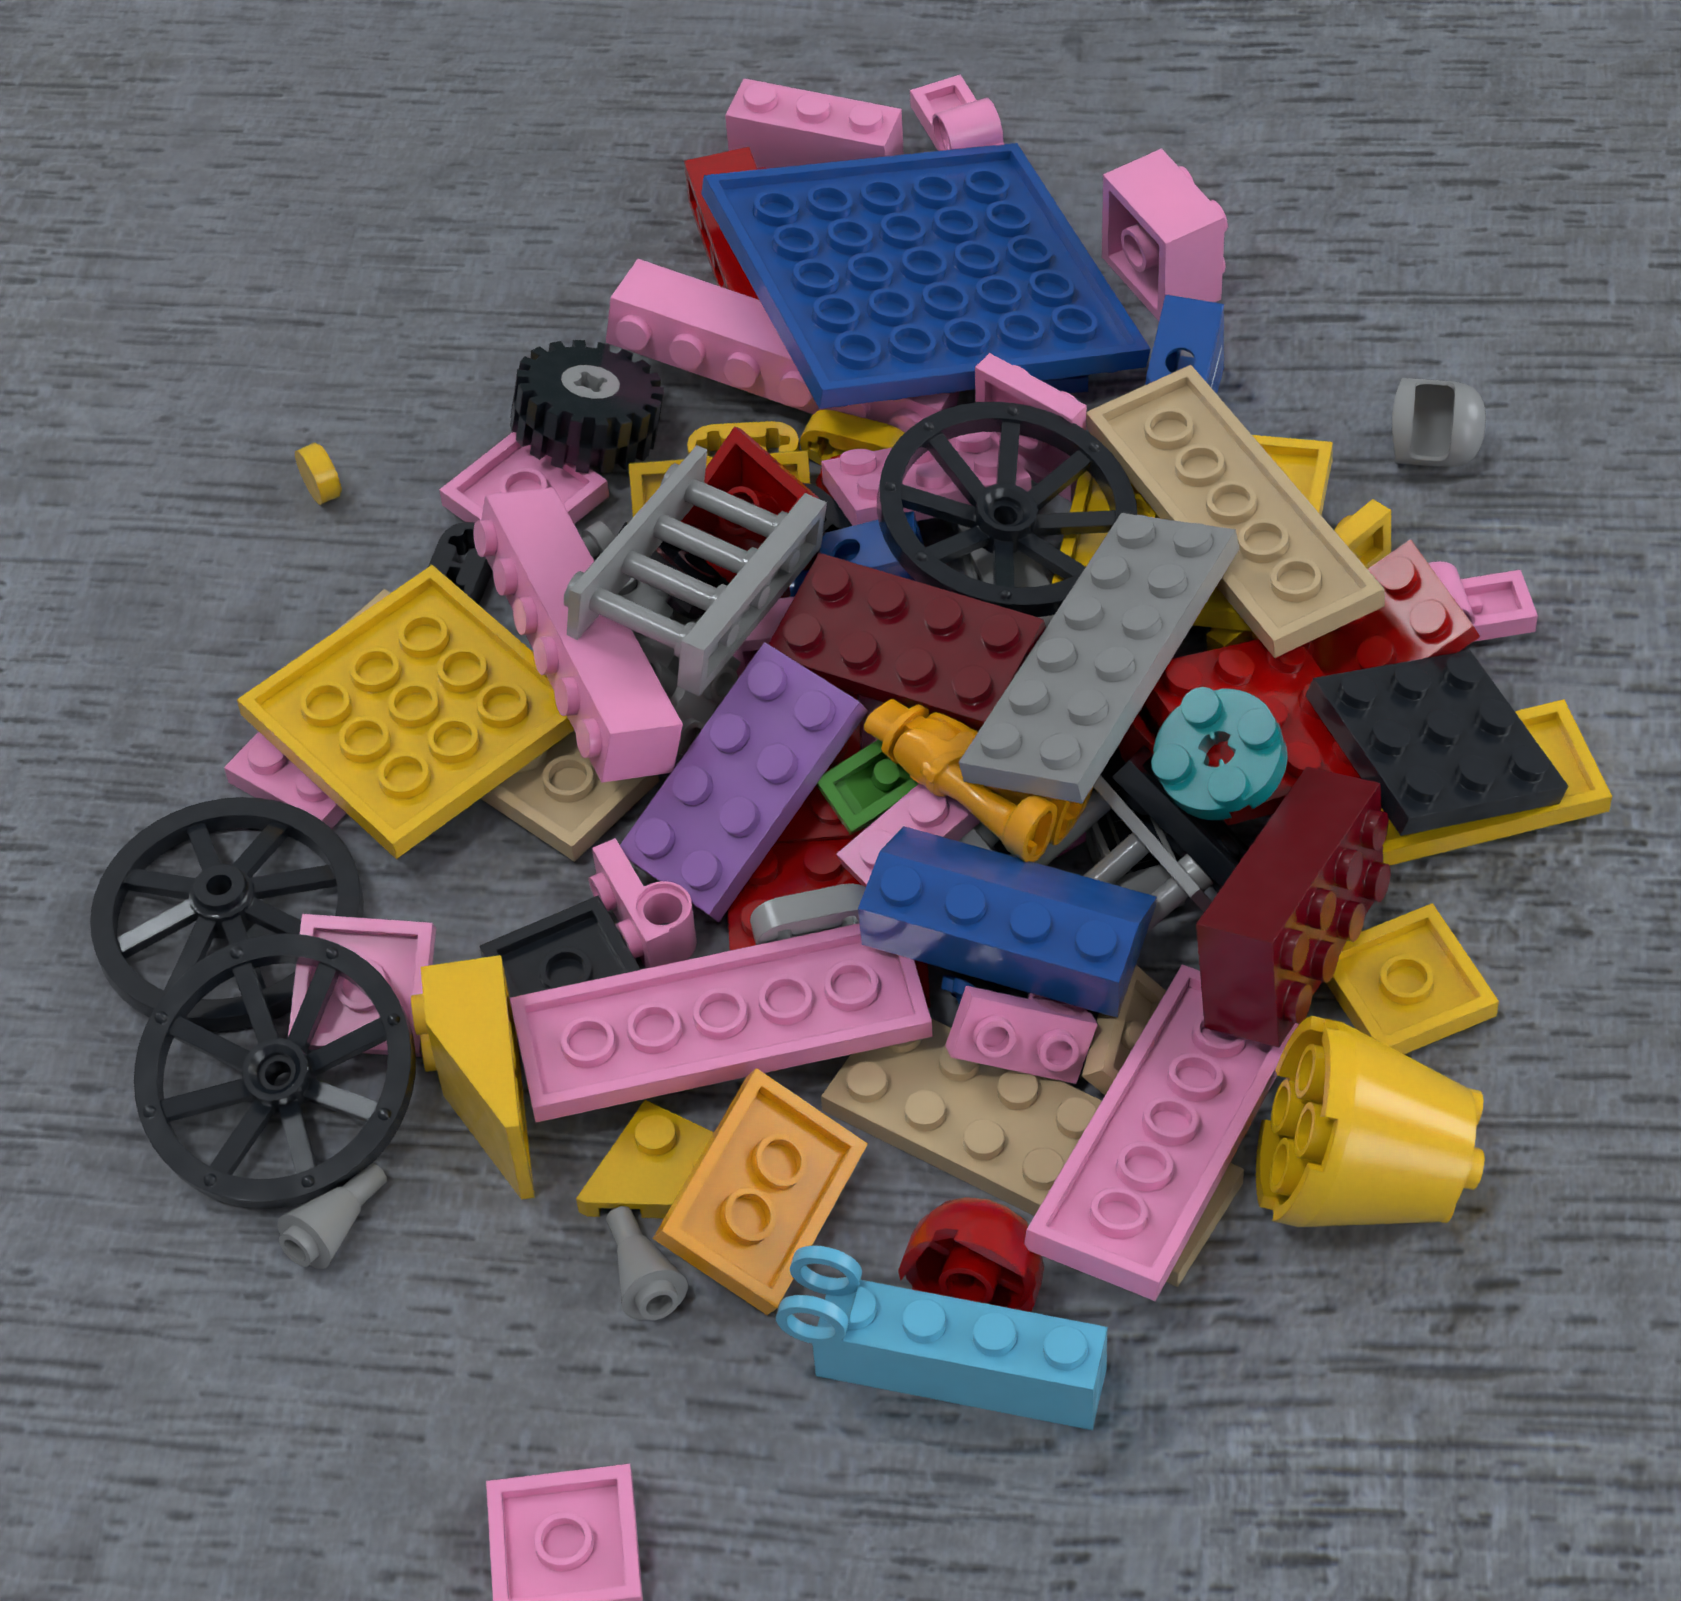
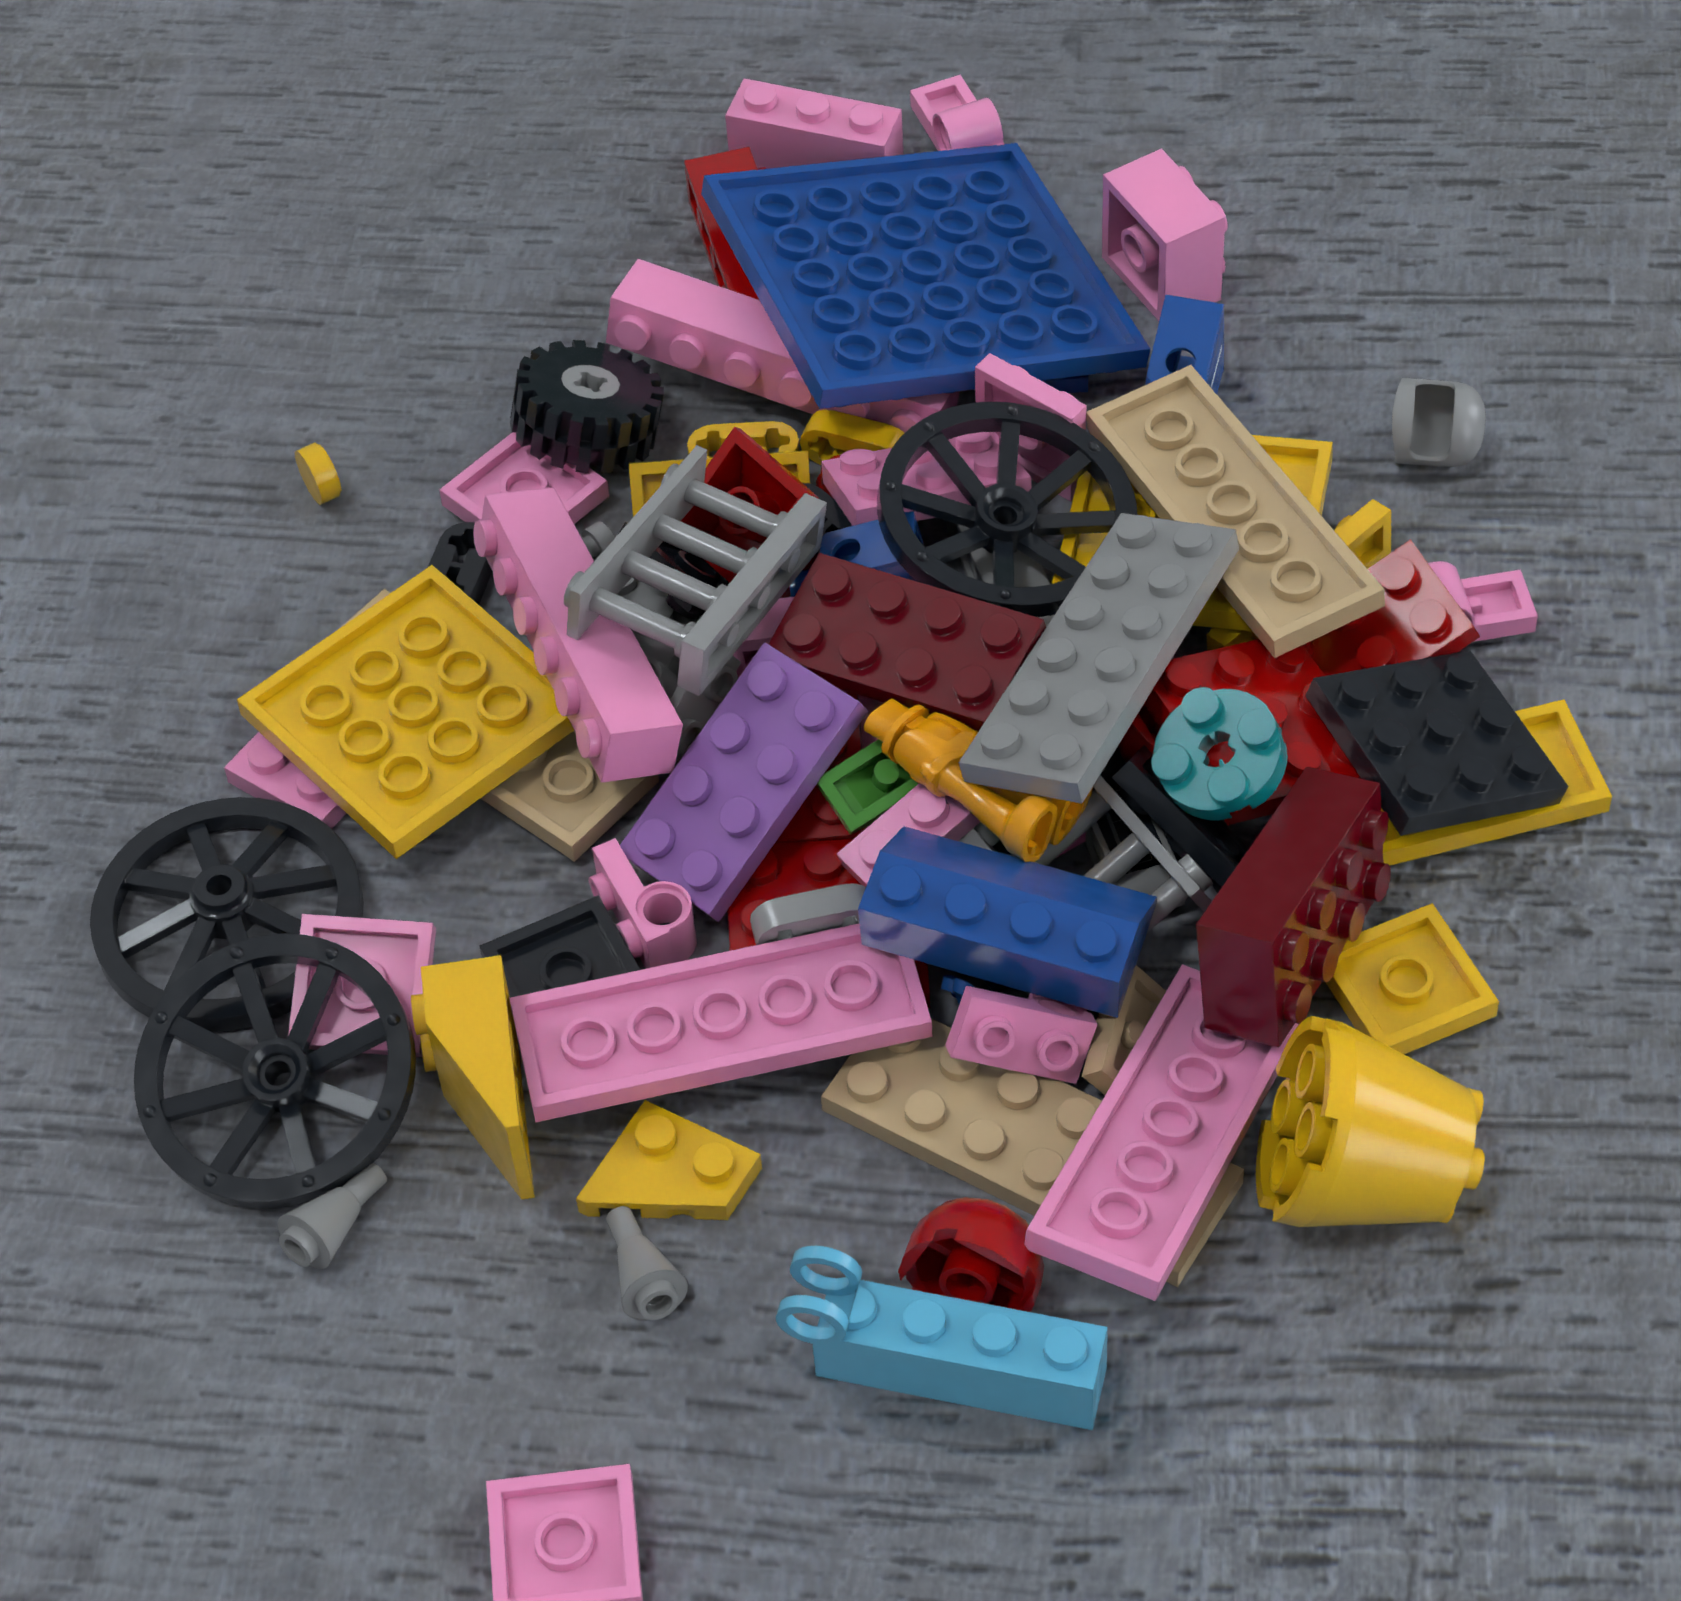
(760, 1191): light orange plate -> none

